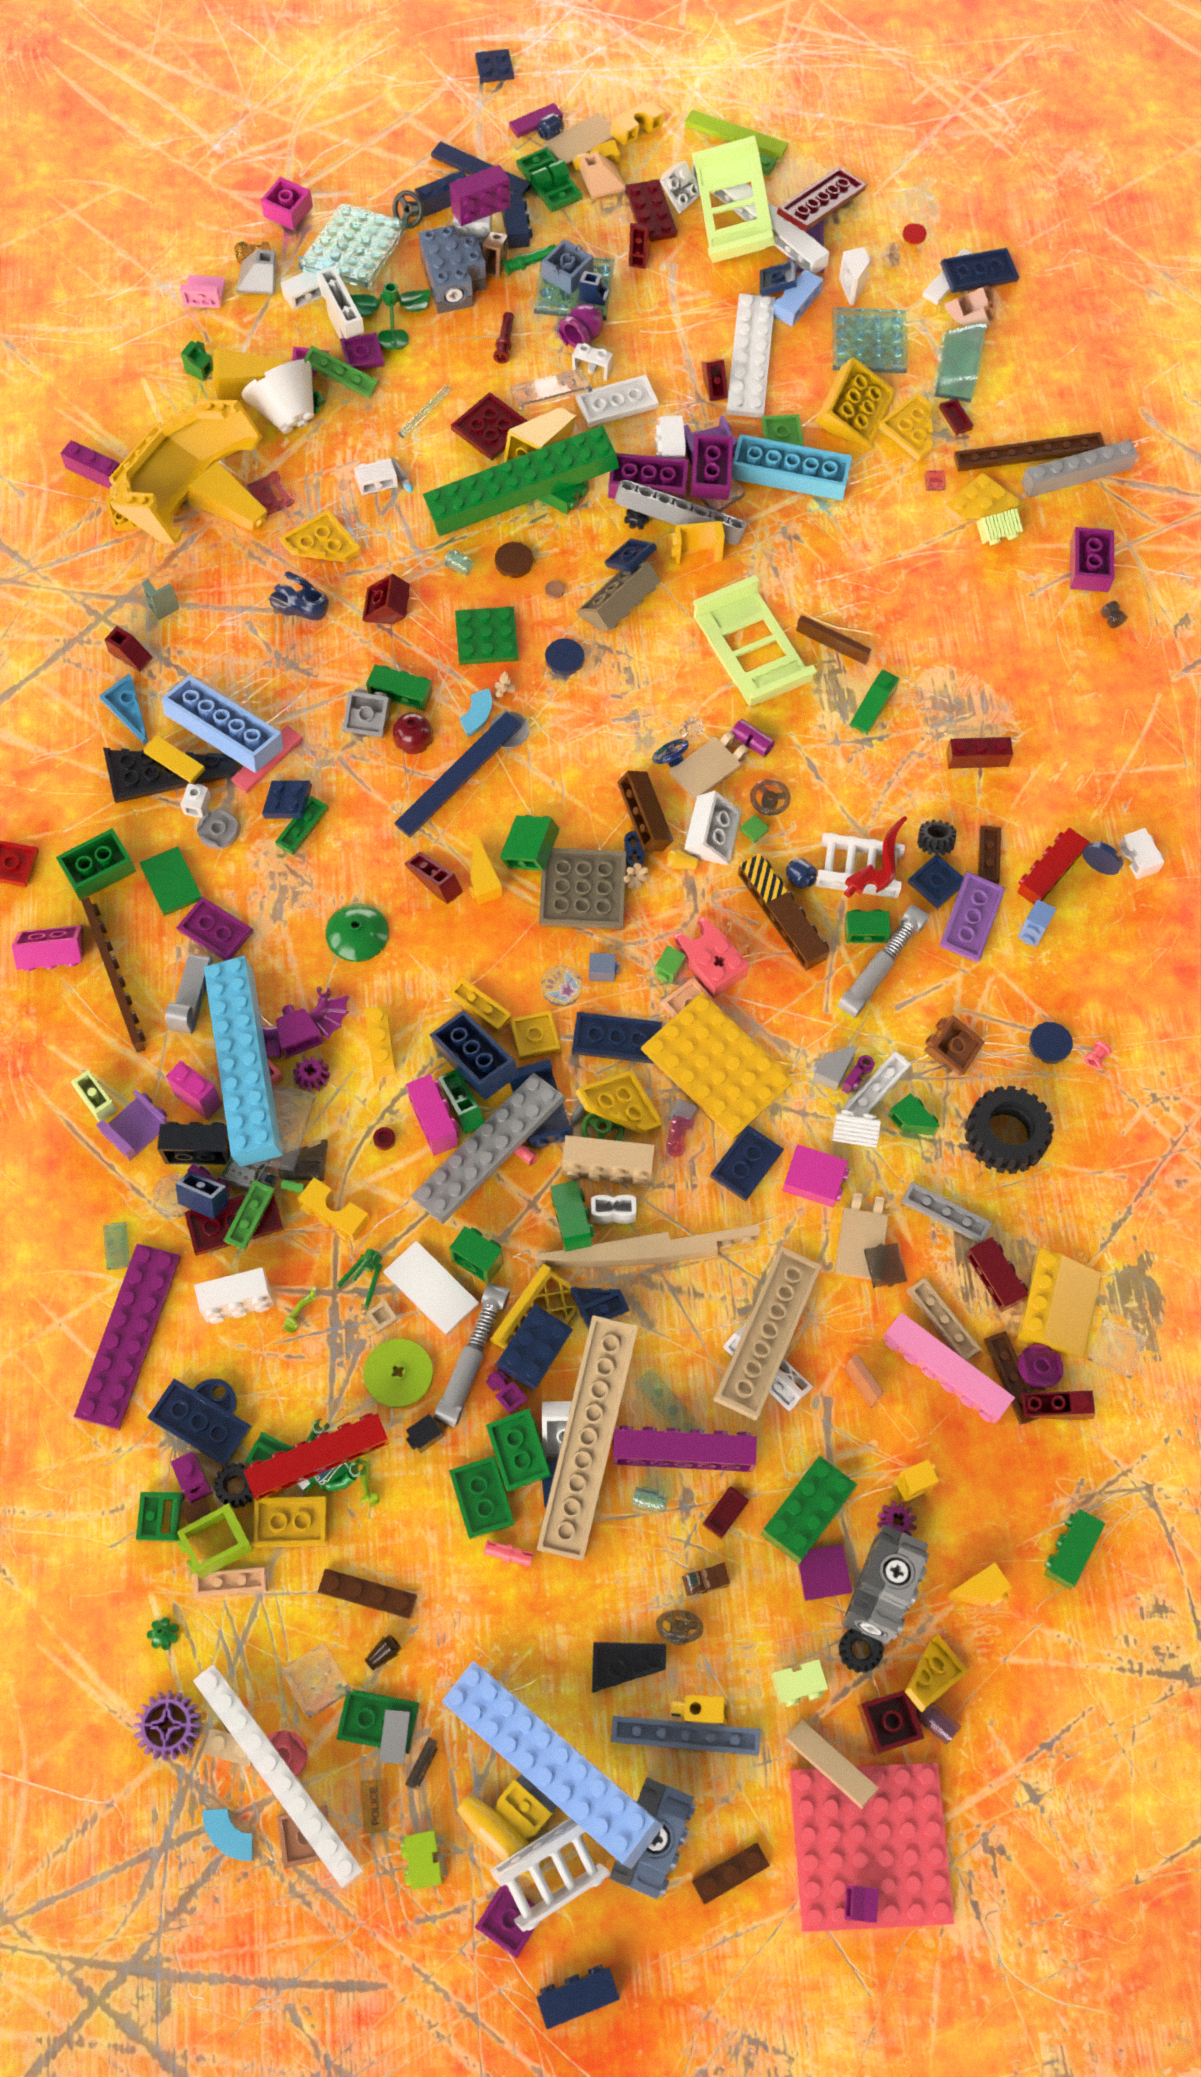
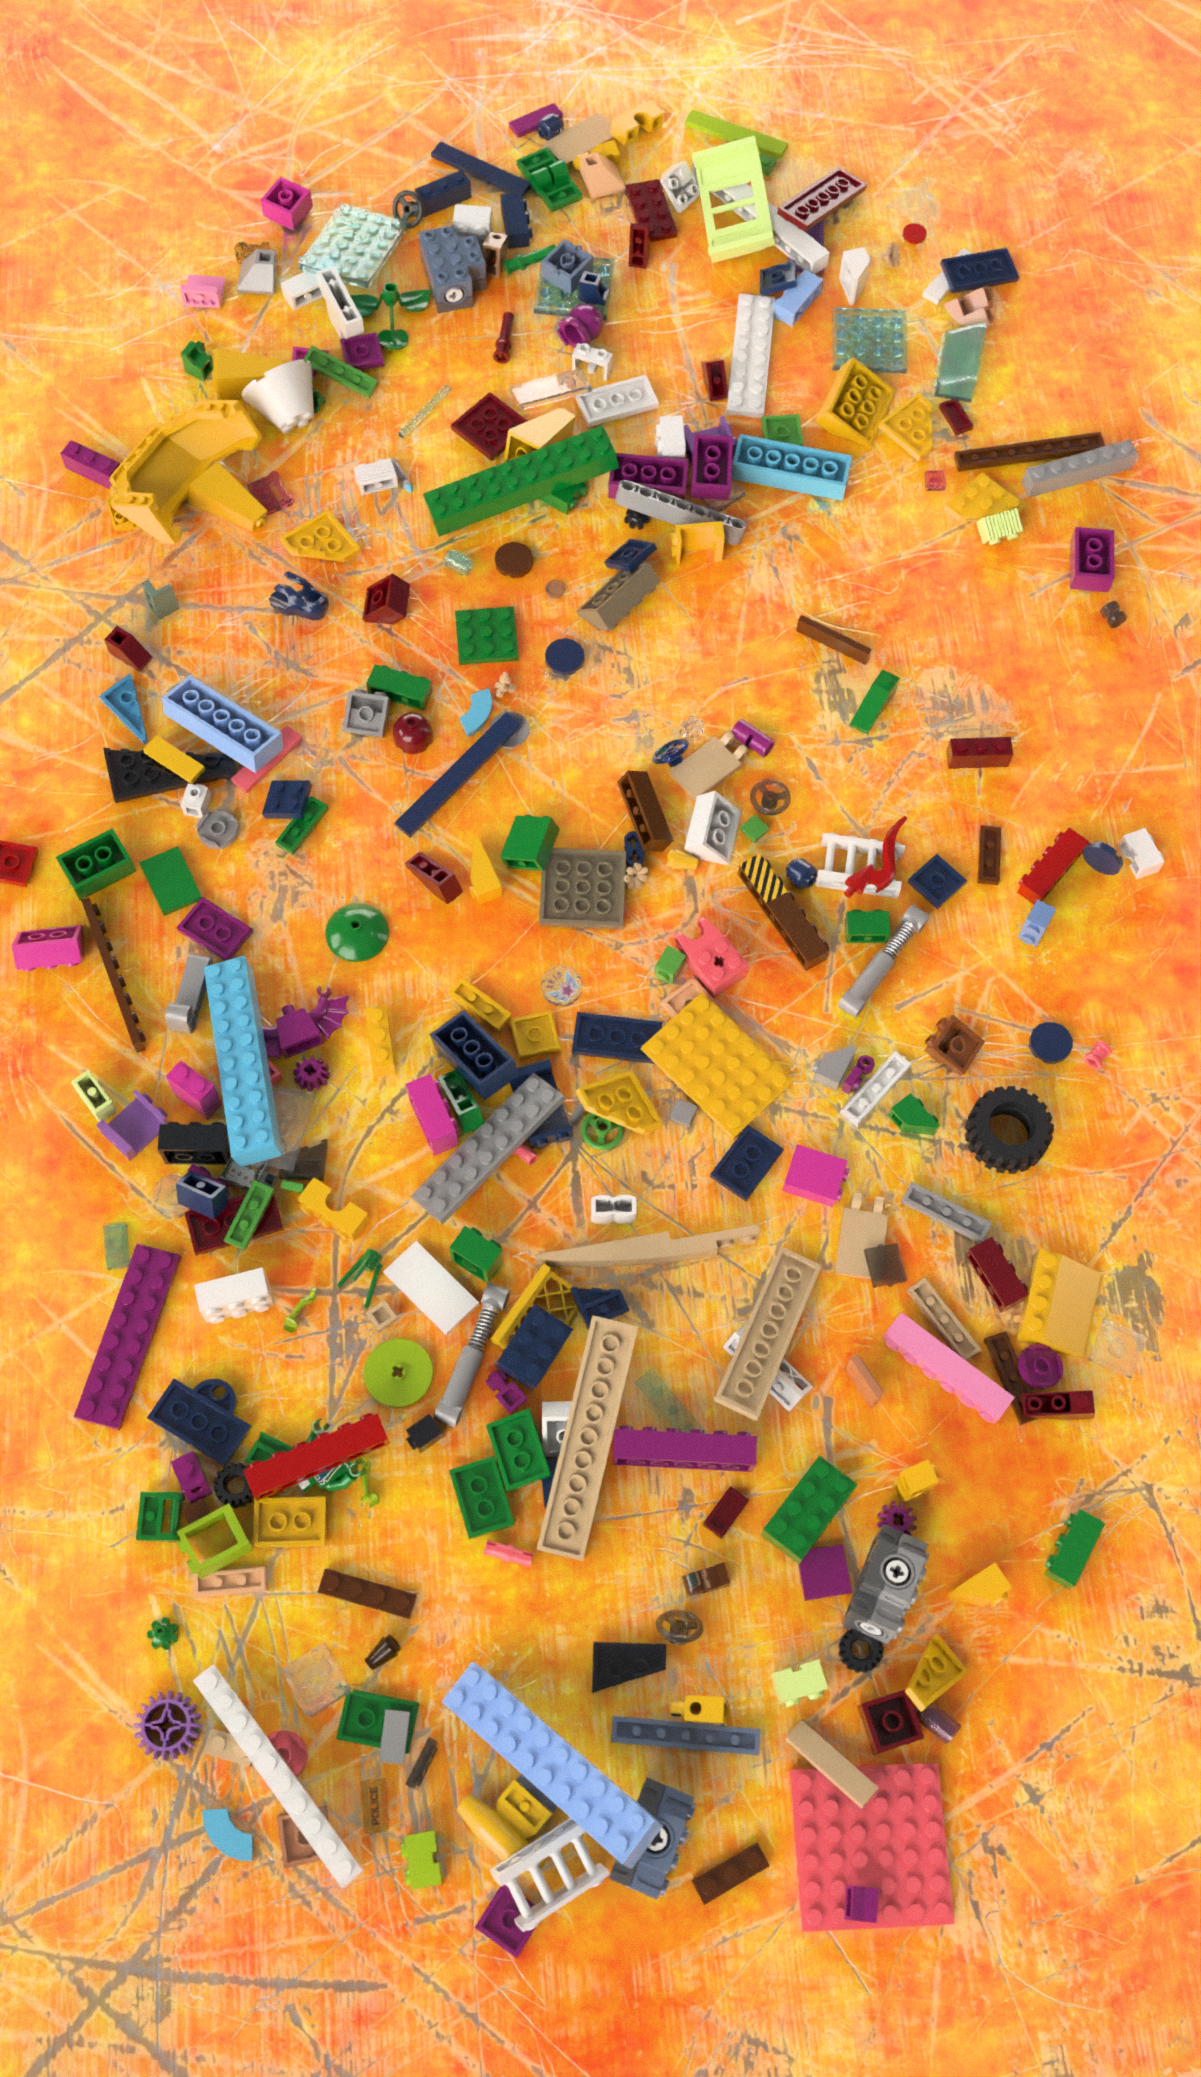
(384, 1138): dark red tile -> none
(480, 195): magenta brick -> none
(494, 65): dark blue plate -> none
(572, 1215): green brick -> none
(577, 1996): dark blue brick -> none
(603, 967): sand blue brick -> none
(607, 1160): tan brick -> none
(649, 1499): clear light blue brick -> none
(675, 1142): clear pink leg -> none
(733, 610): yellowish green piece -> none
(856, 1129): white brick -> none
(936, 837): black tyre -> none
(972, 917): medium lavender tile -> none

